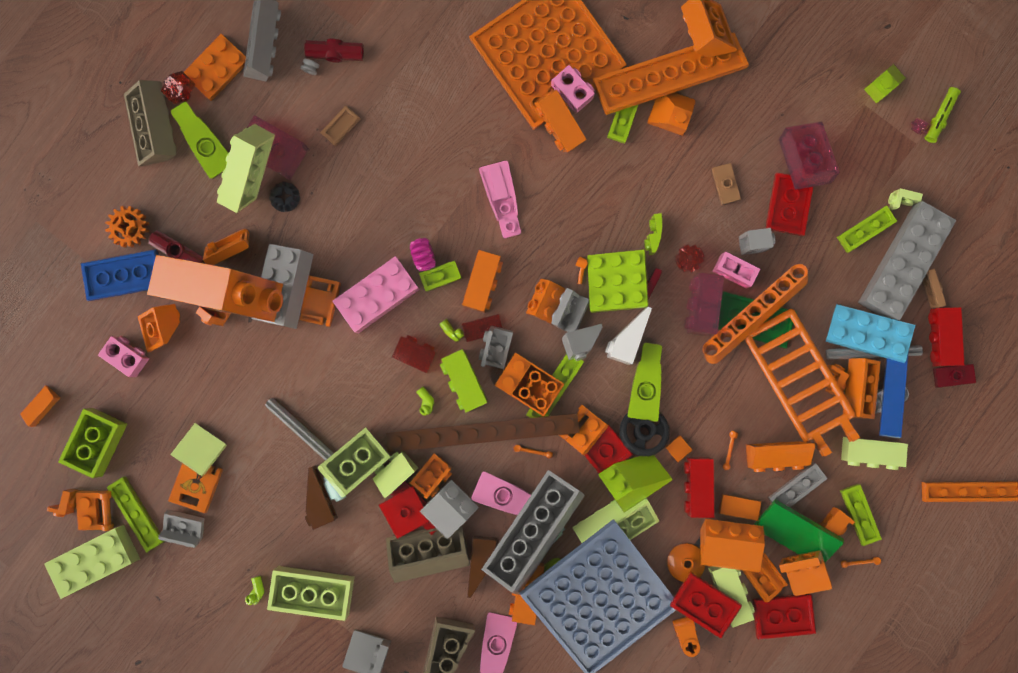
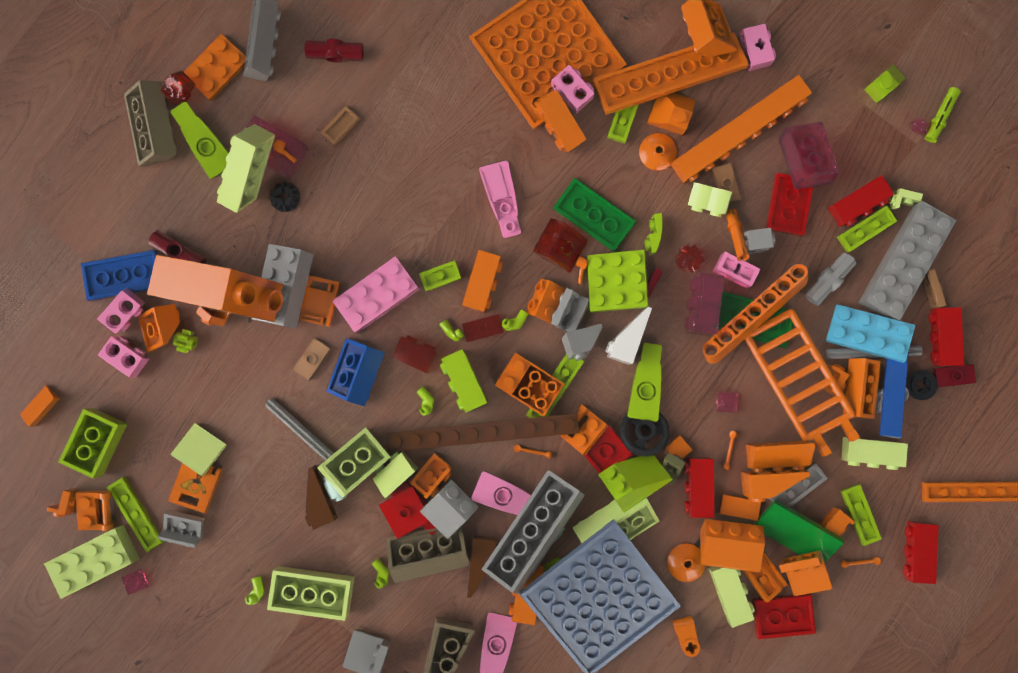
(118, 308): none -> bright pink brick
(131, 233): orange gear -> none
(134, 581): none -> clear pink plate
(185, 341): none -> lime gear
(226, 247): orange container -> none
(279, 147): none -> orange hand
(309, 66): light grey bush -> none
(312, 359): none -> medium nougat plate
(355, 372): none -> blue slope
(382, 573): none -> lime arm
(422, 254): dark pink gear -> none
(496, 347): light grey bracket -> none
(515, 323): none -> lime arm
(560, 245): none -> clear red slope
(594, 215): none -> green tile
(654, 160): none -> orange dish
(673, 465): none -> olive bracket
(705, 605): red tile -> none
(710, 199): none -> yellowish green brick
(727, 402): none -> clear pink plate
(735, 228): none -> orange pin
(740, 129): none -> orange brick
(759, 36): none -> bright pink brick
(767, 484): none -> orange slope
(830, 279): none -> light grey piece
(861, 202): none -> red brick
(921, 552): none -> red brick
(929, 382): none -> black gear

